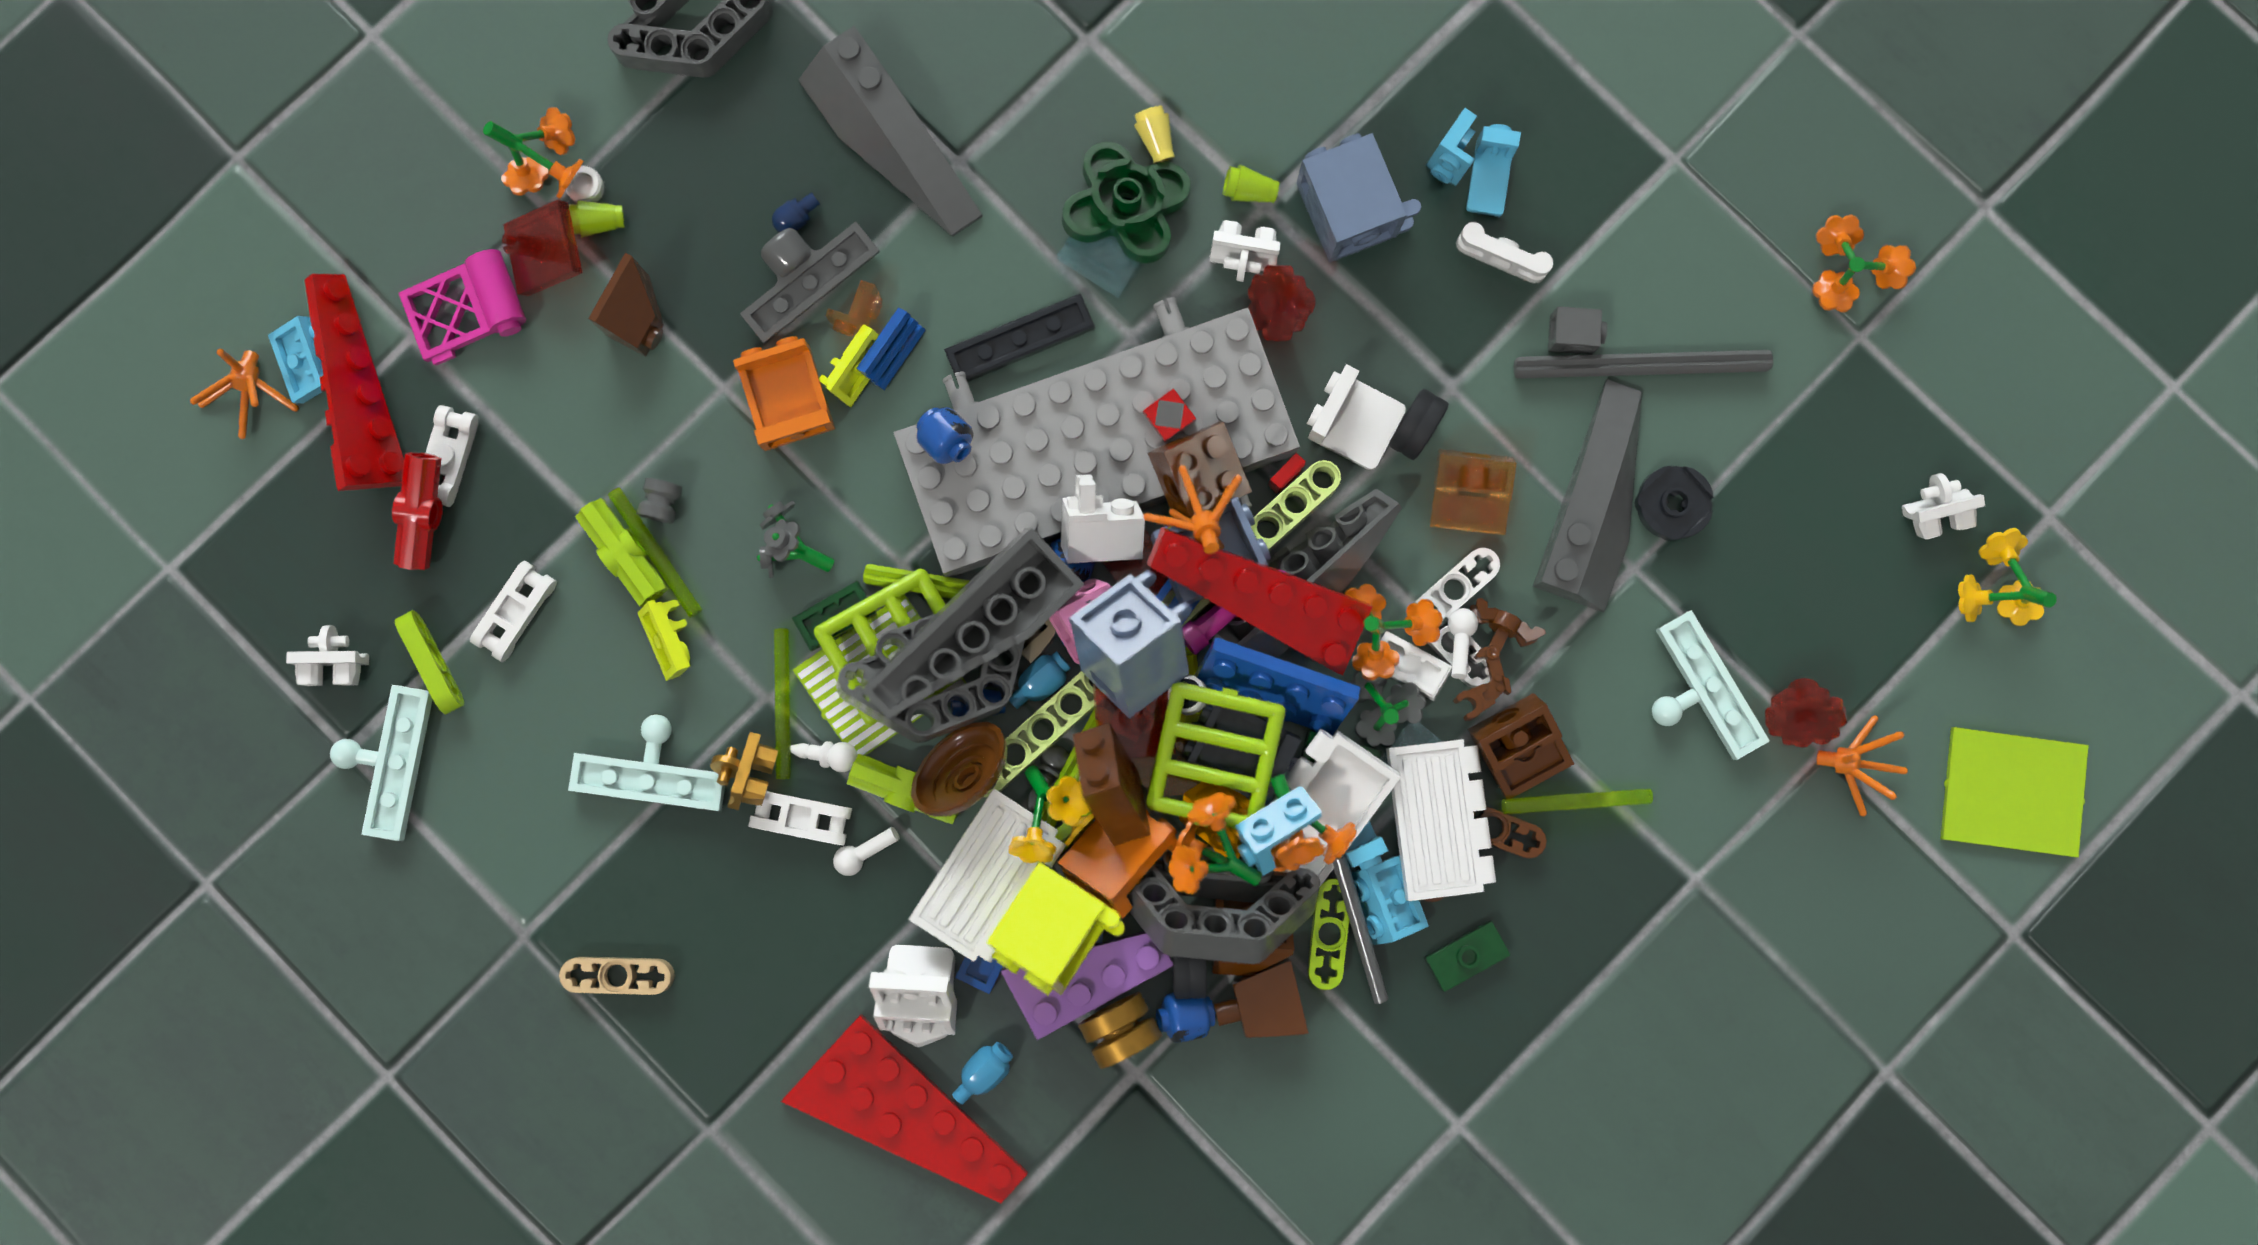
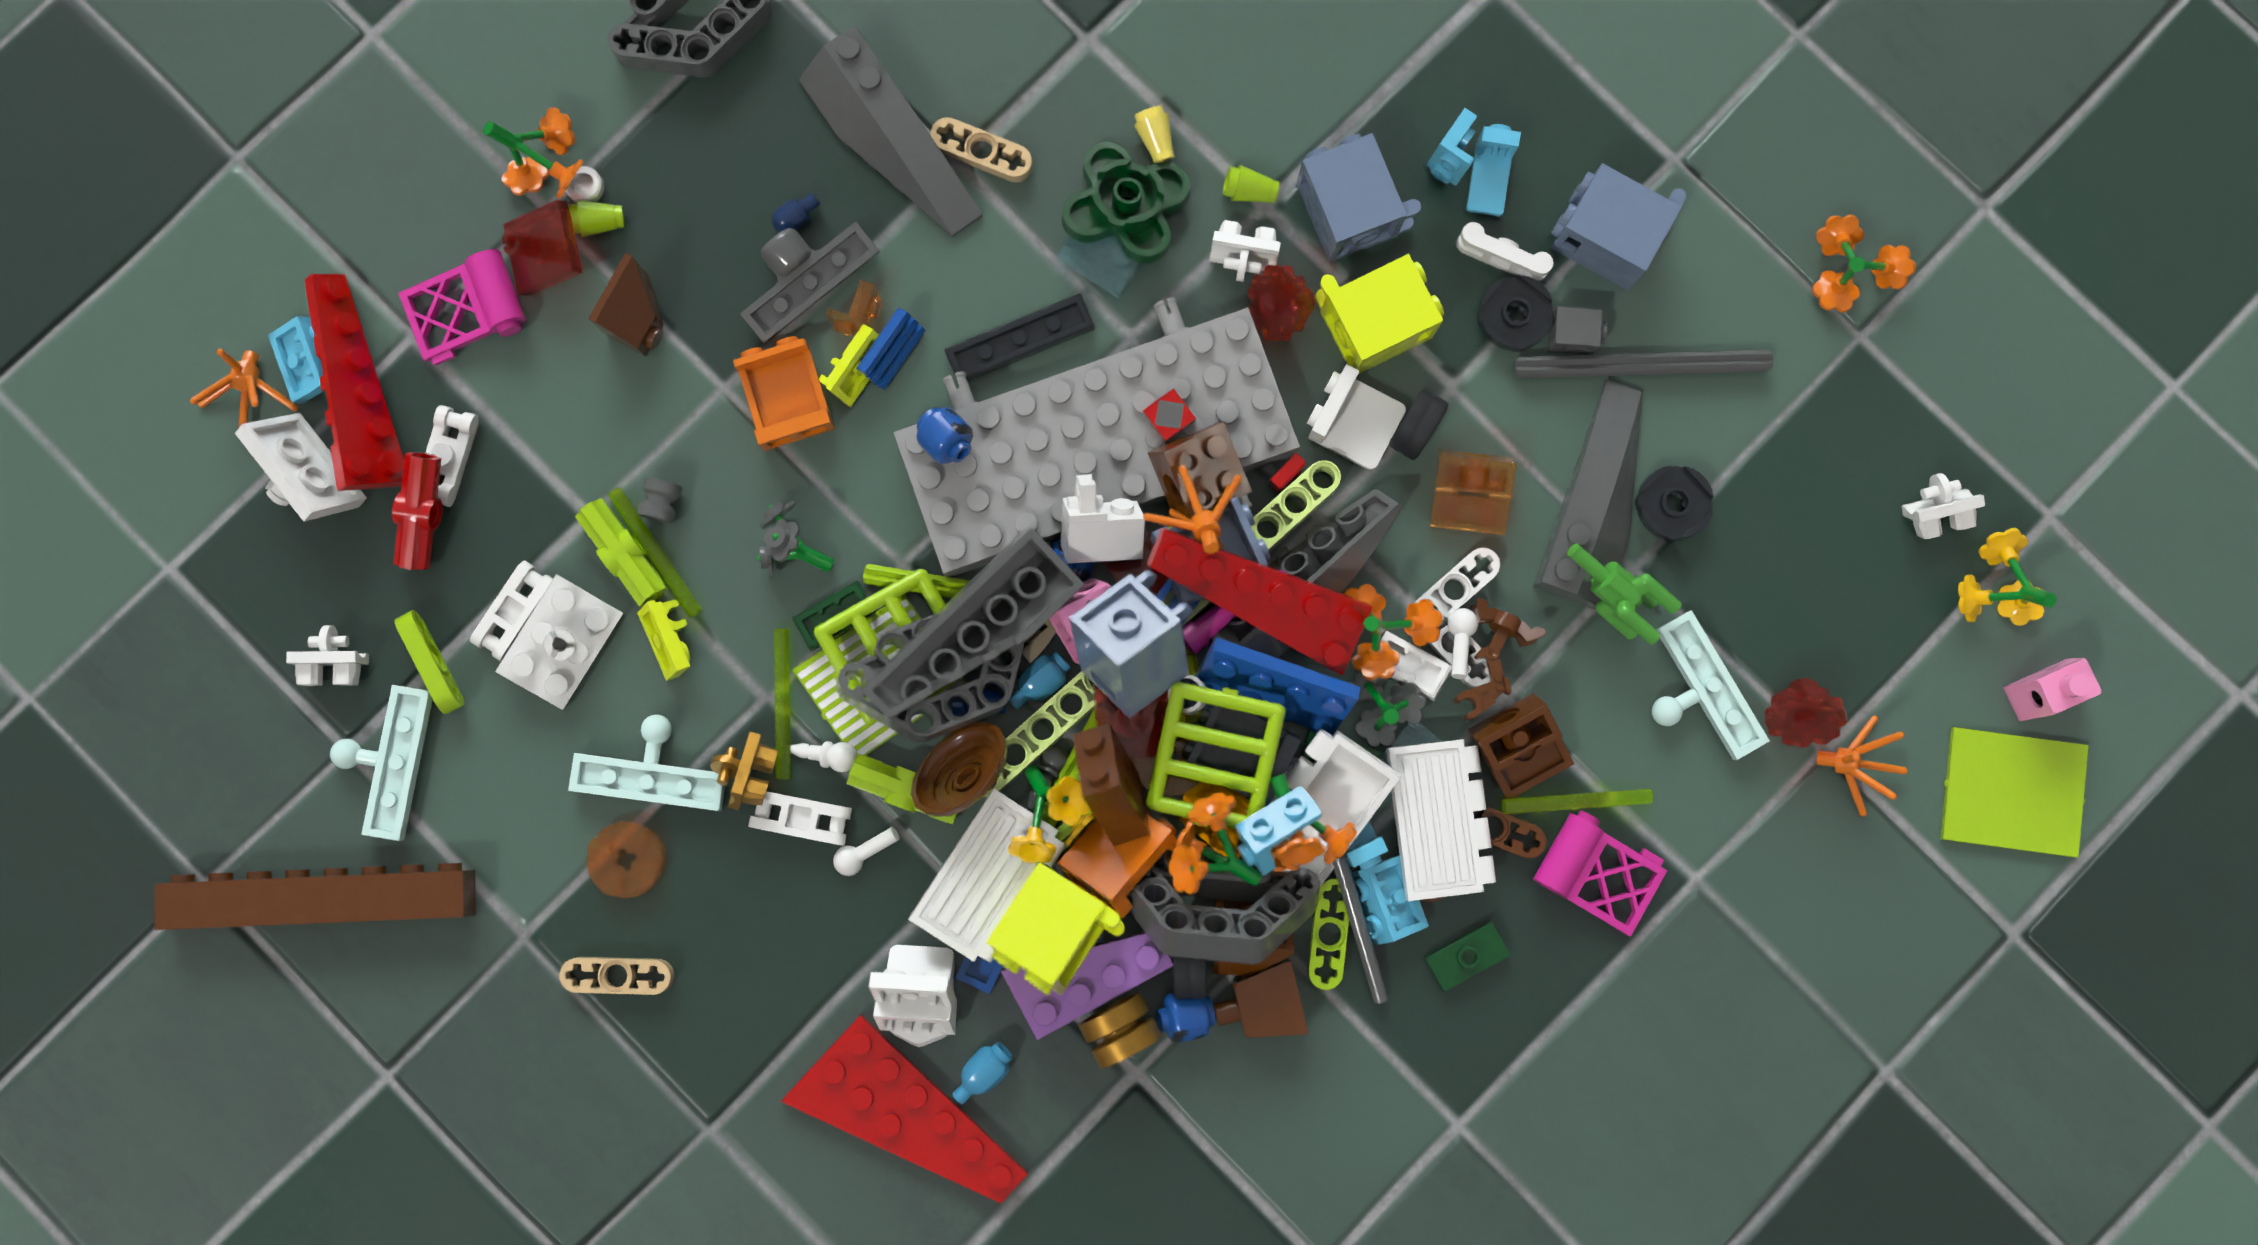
(297, 466): none -> white plate
(315, 899): none -> reddish brown brick
(559, 642): none -> white plate
(606, 849): none -> clear orange plate
(1010, 149): none -> tan beam
(1380, 312): none -> neon yellow container
(1512, 292): none -> black plate
(1575, 855): none -> dark pink piece
(1615, 225): none -> sand blue container
(1622, 595): none -> bright green plant
(2059, 687): none -> bright pink torso

